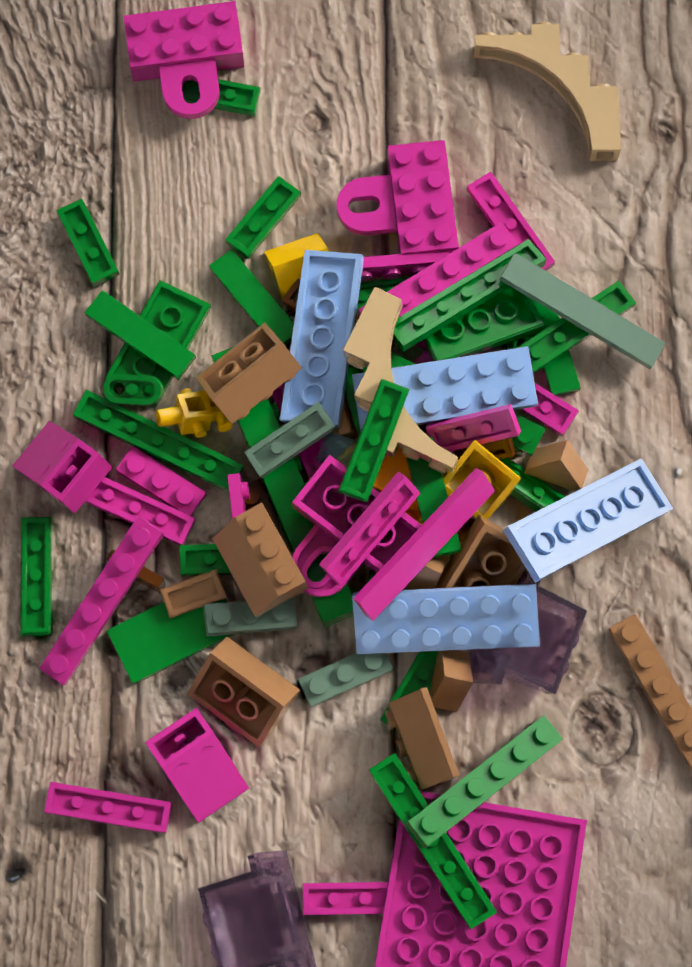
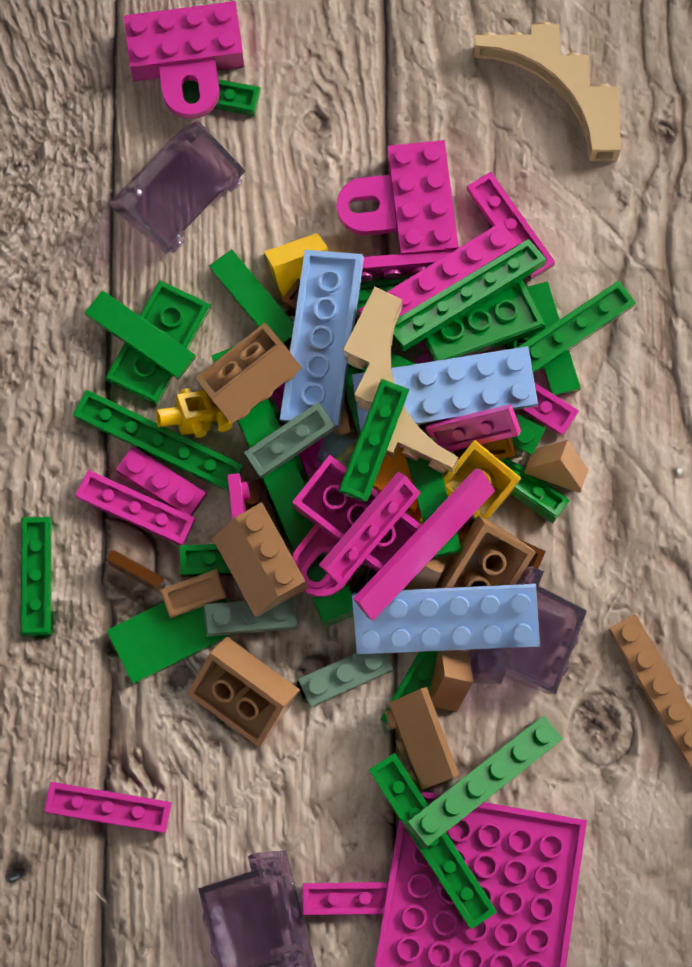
(62, 466): dark pink slope -> none
(87, 242): green plate -> none
(101, 600): dark pink plate -> none
(134, 389): green plate -> none
(177, 186): none -> clear purple windscreen
(197, 765): dark pink slope -> none
(263, 217): green plate -> none
(582, 311): sand green tile -> none
(587, 520): light blue plate -> none

